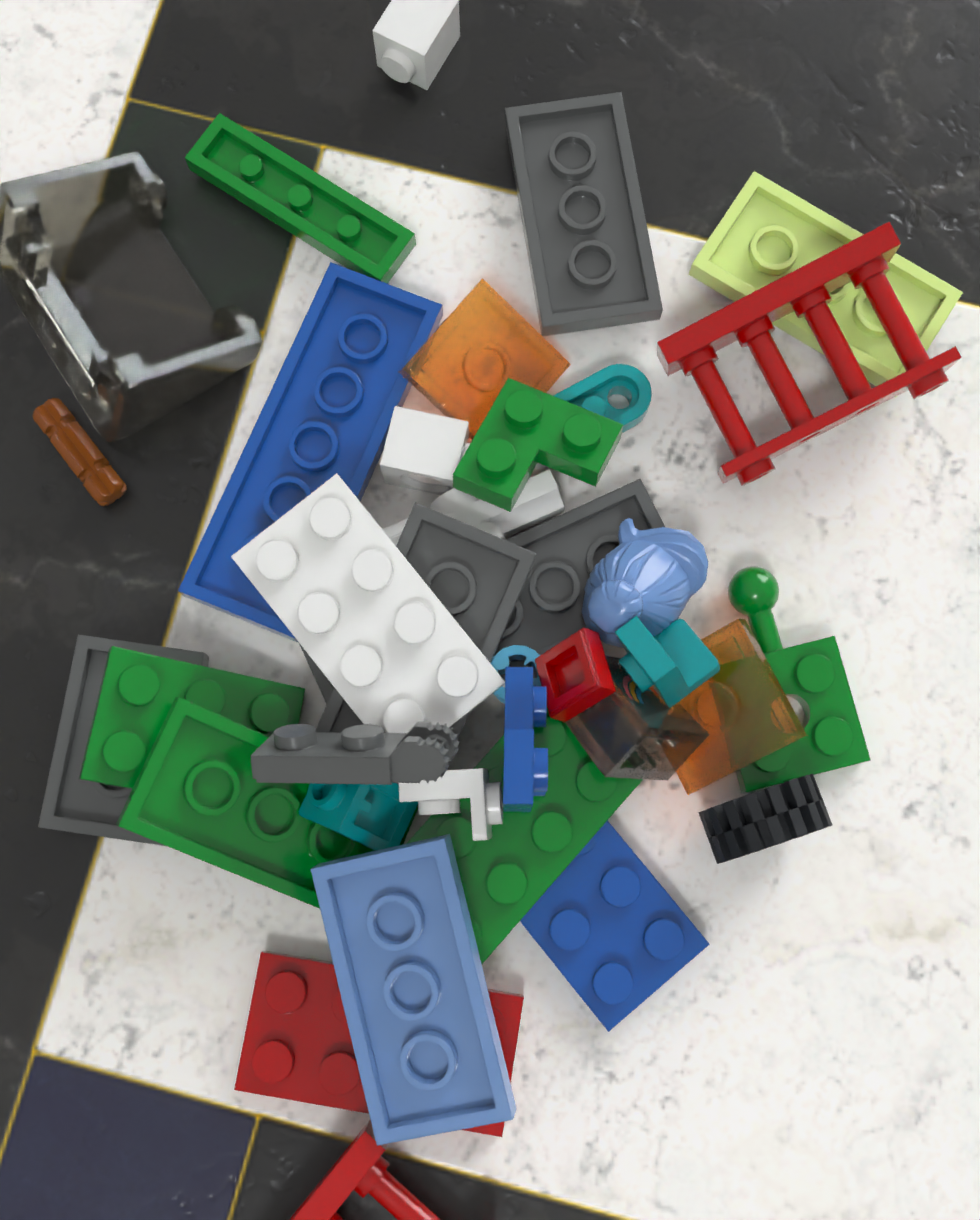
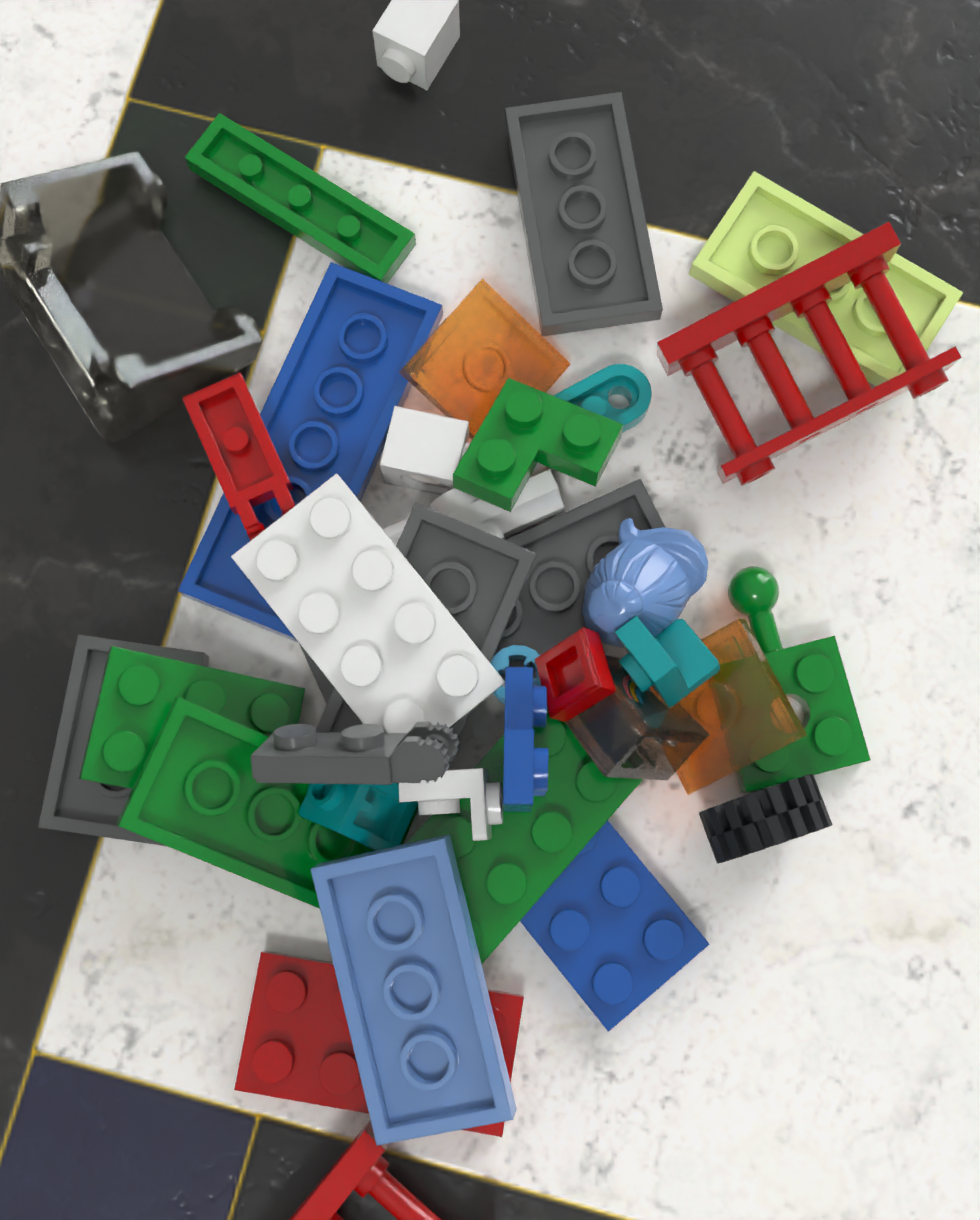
(79, 452): dark orange axle -> none
(239, 449): none -> red hinge

